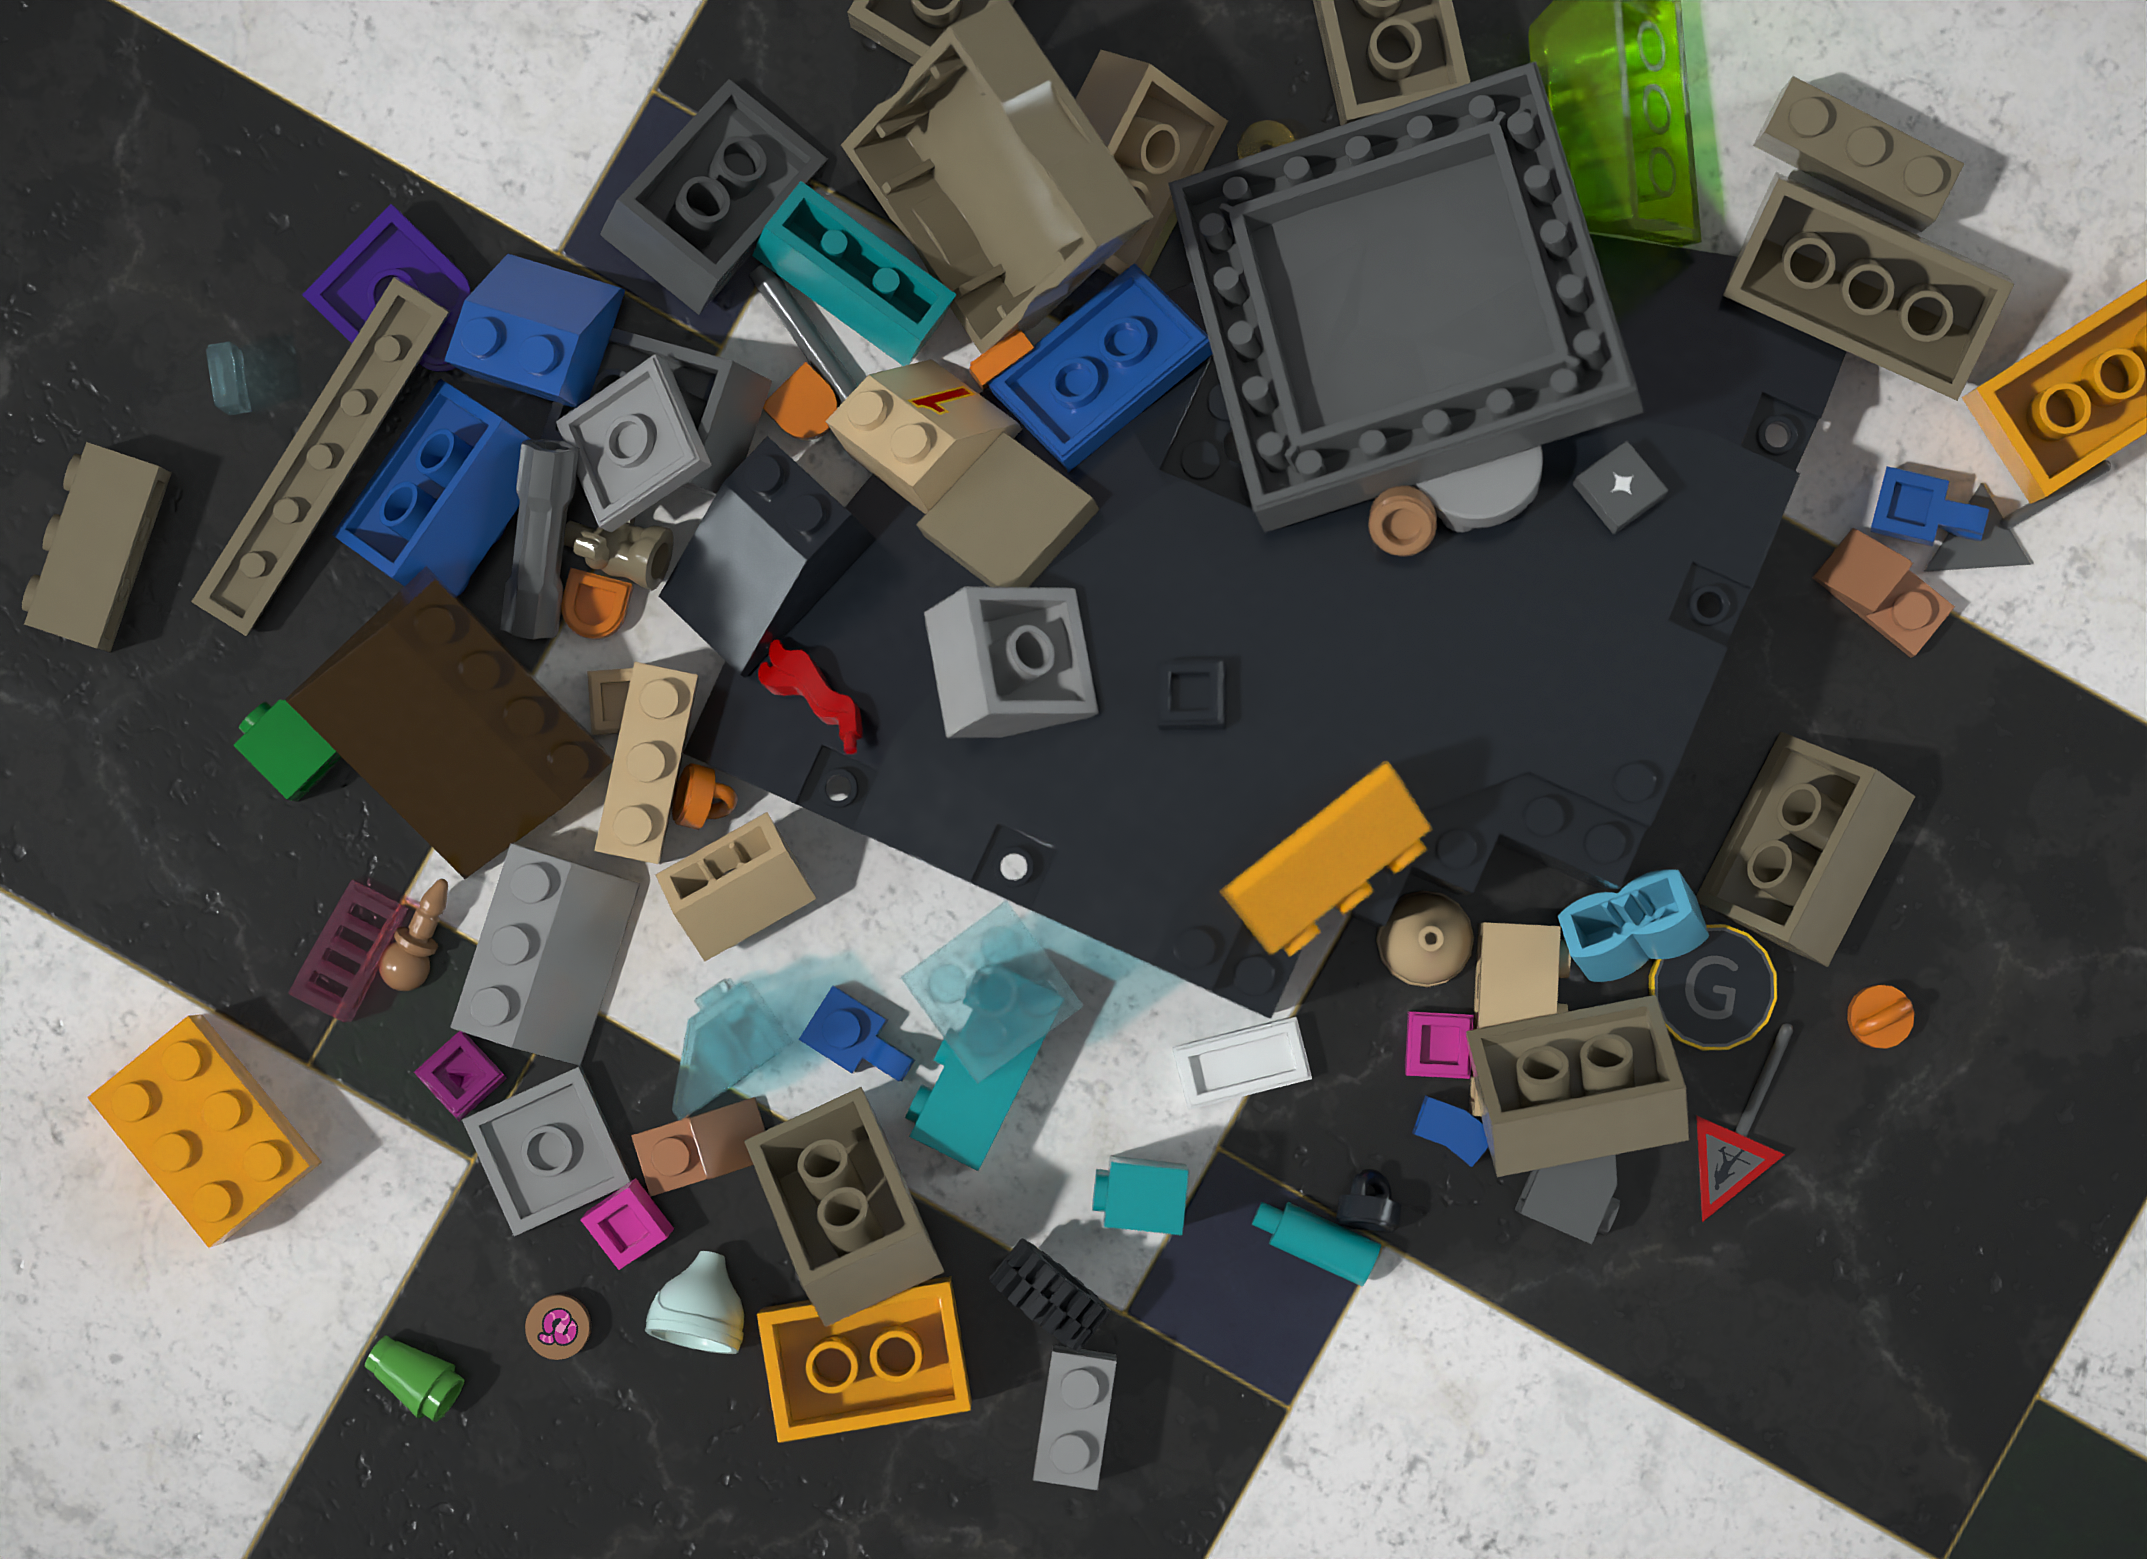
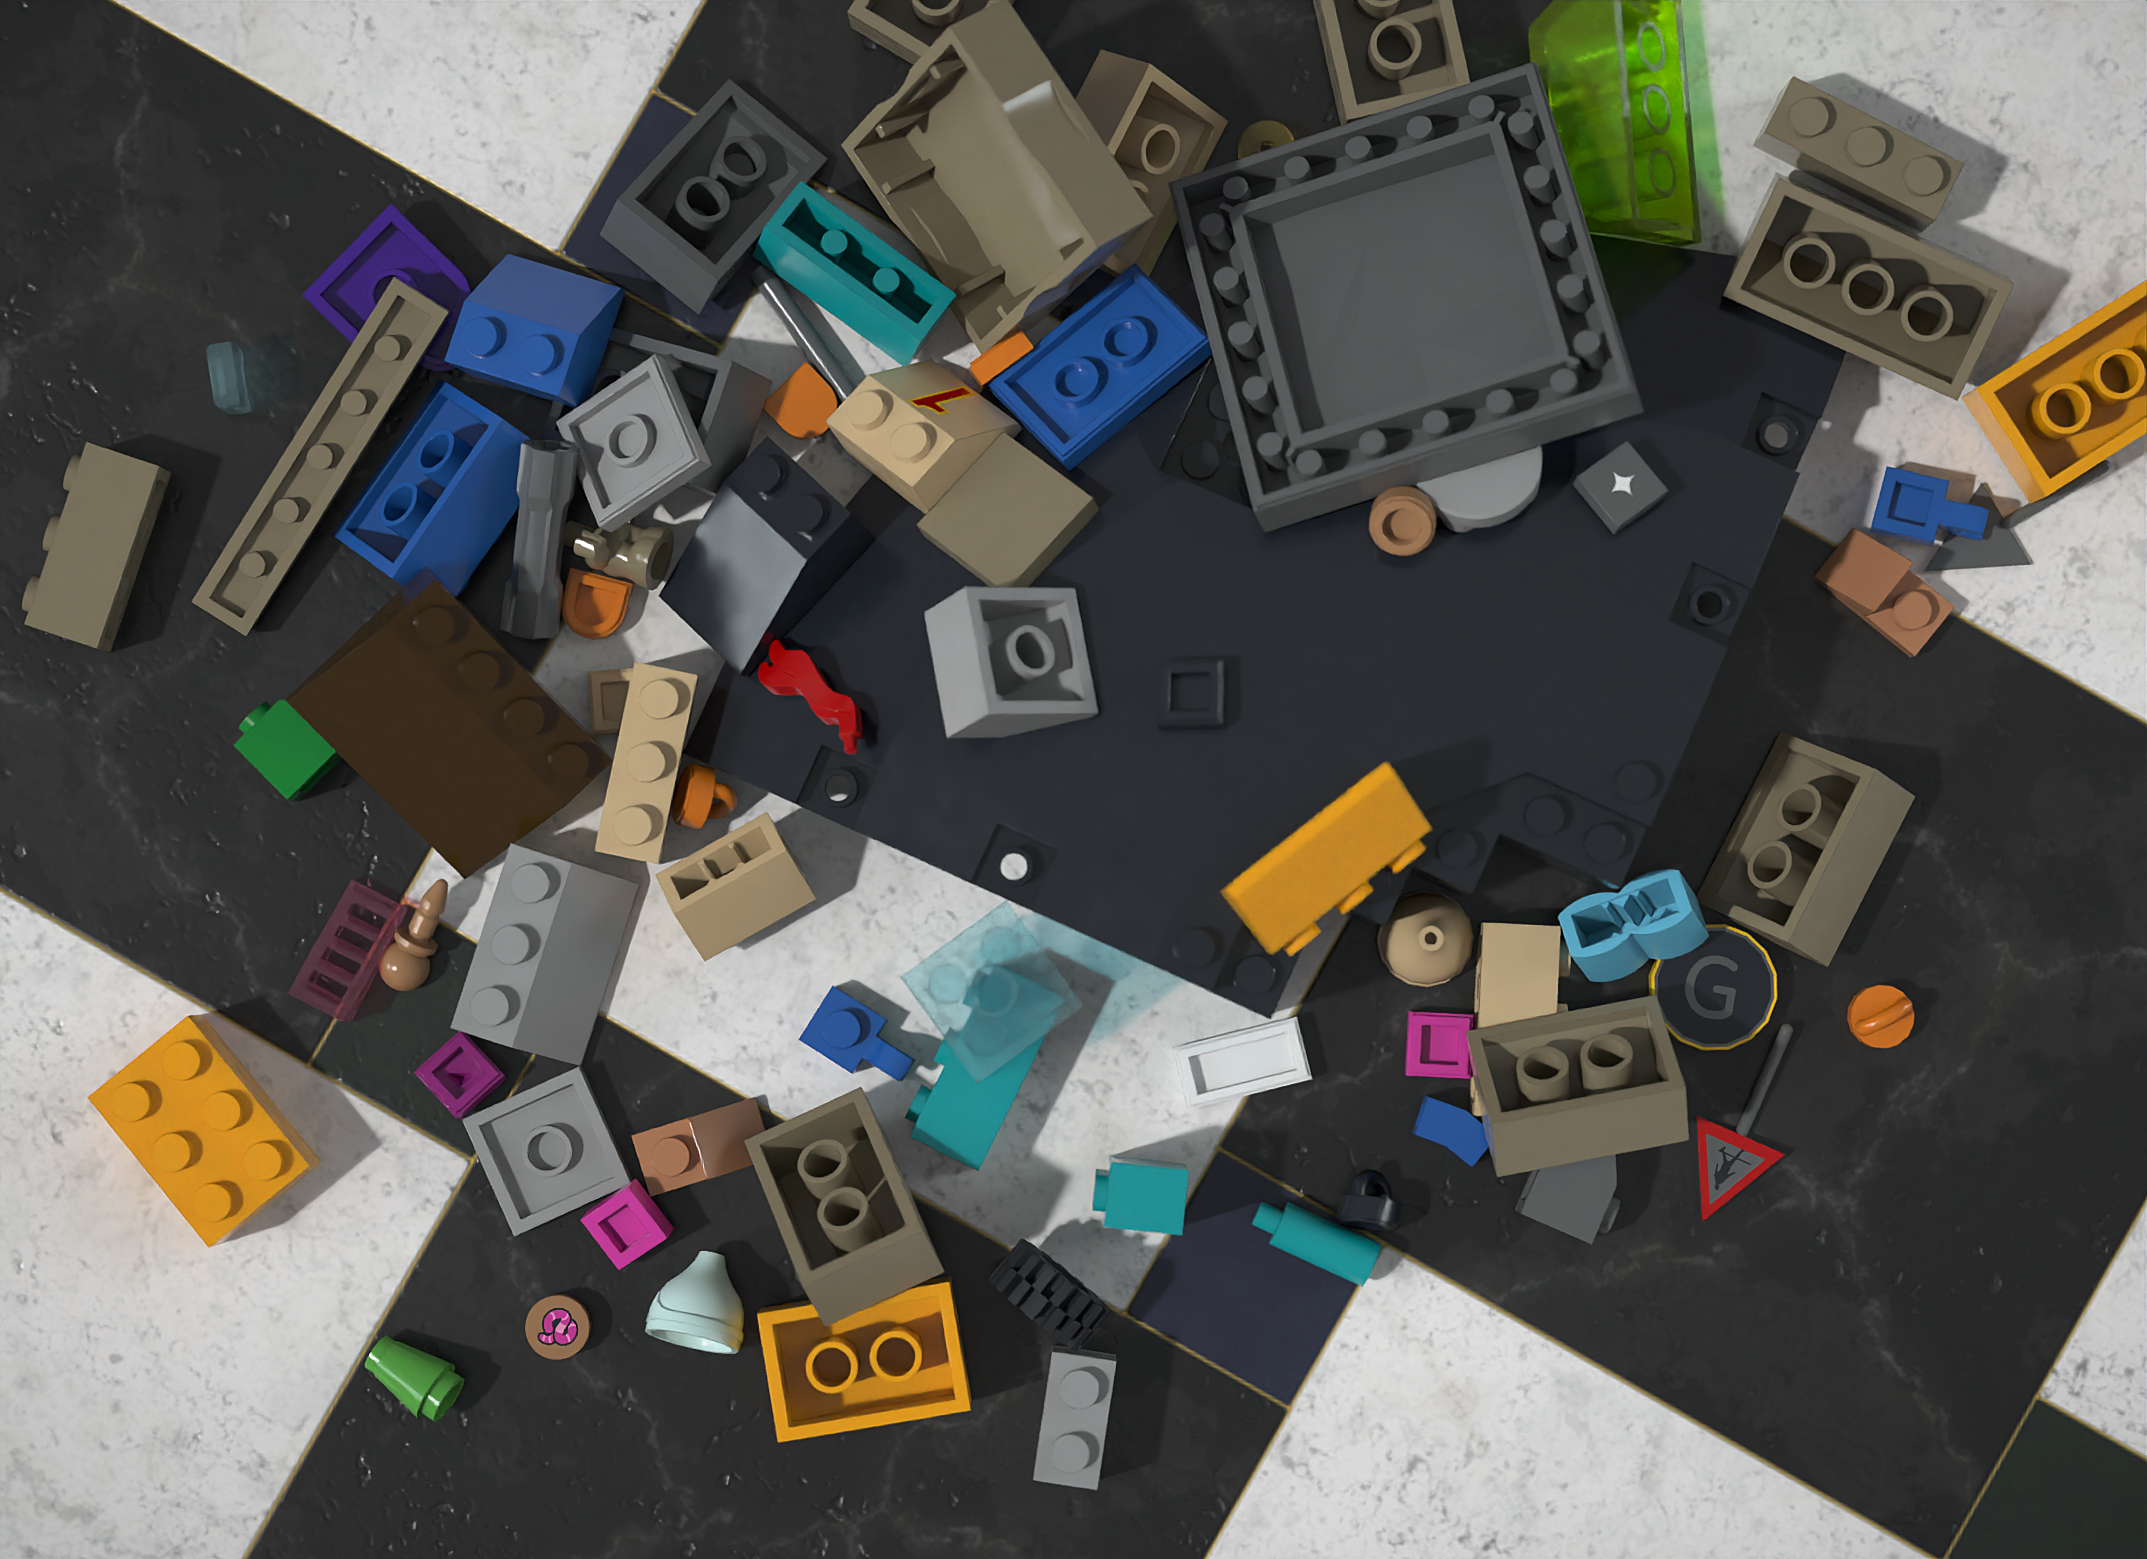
(725, 1044): clear light blue slope -> none

